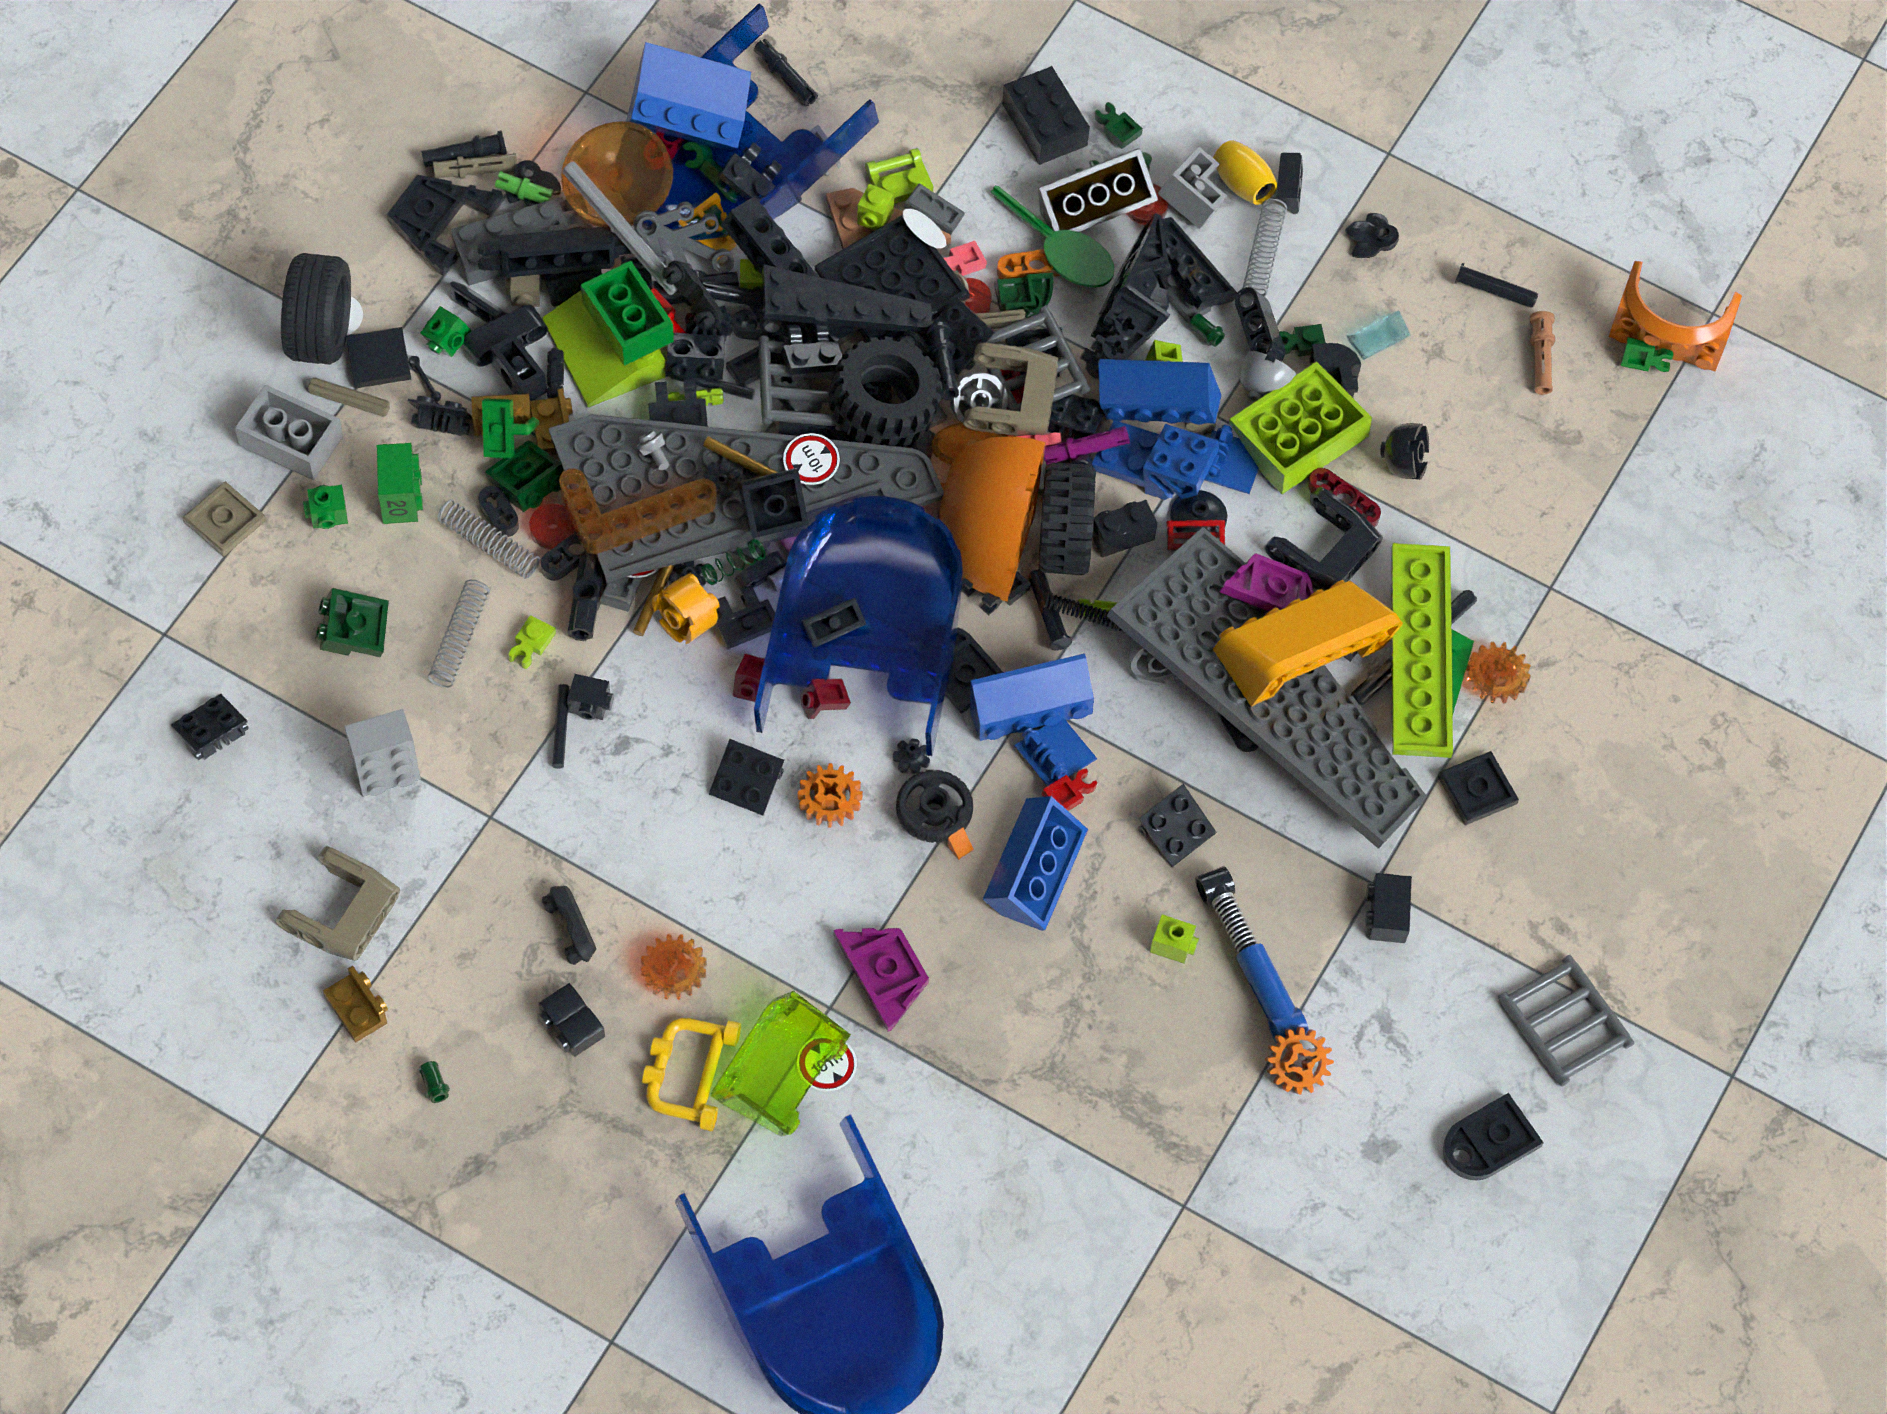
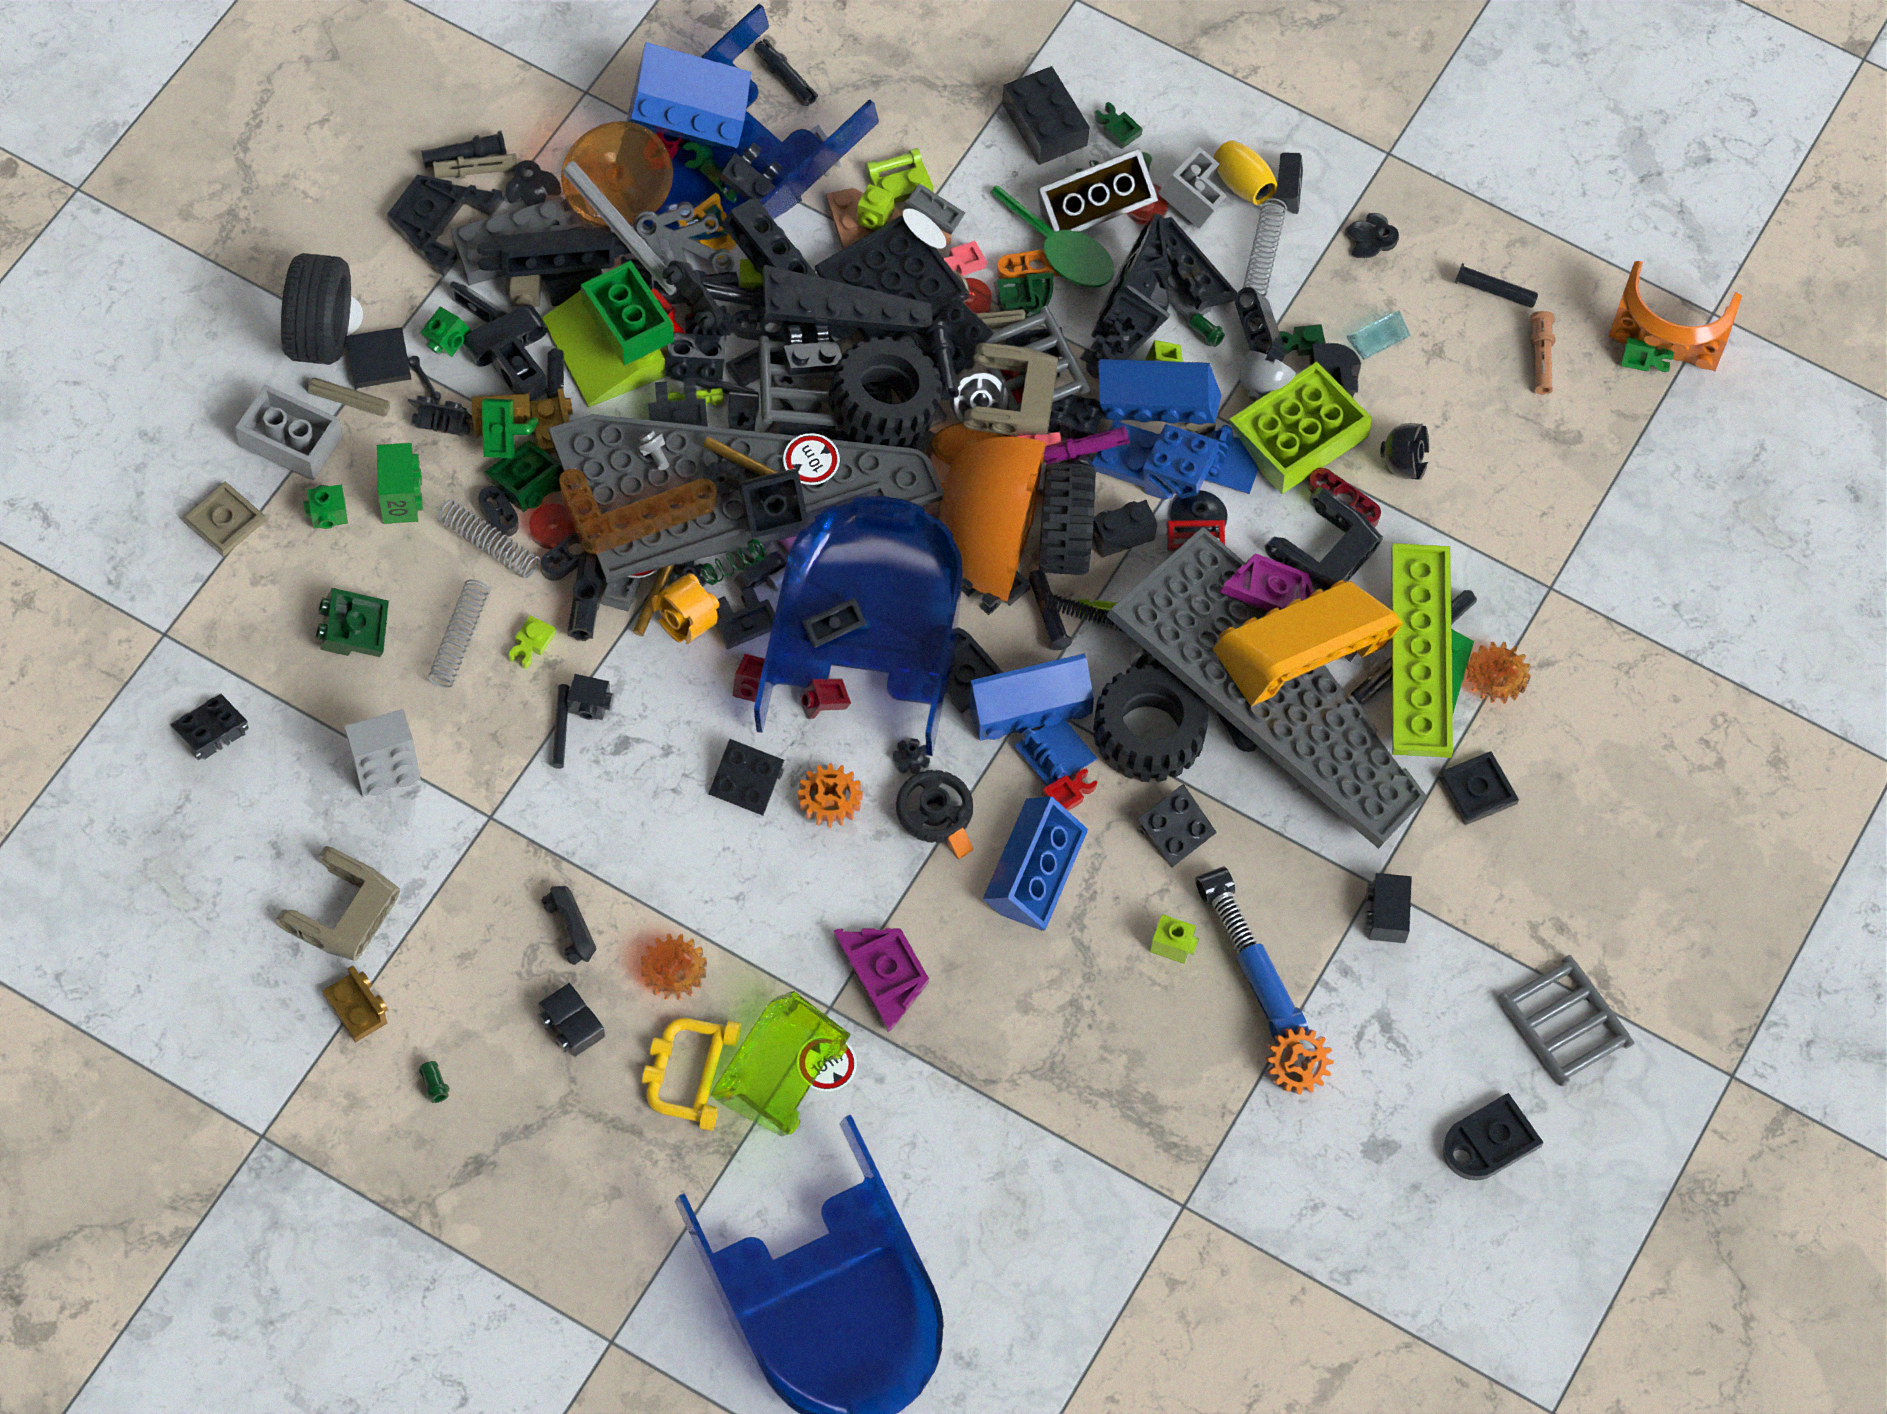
(523, 188): bright green pin -> none
(743, 409): none -> black piece
(1144, 756): none -> black tyre

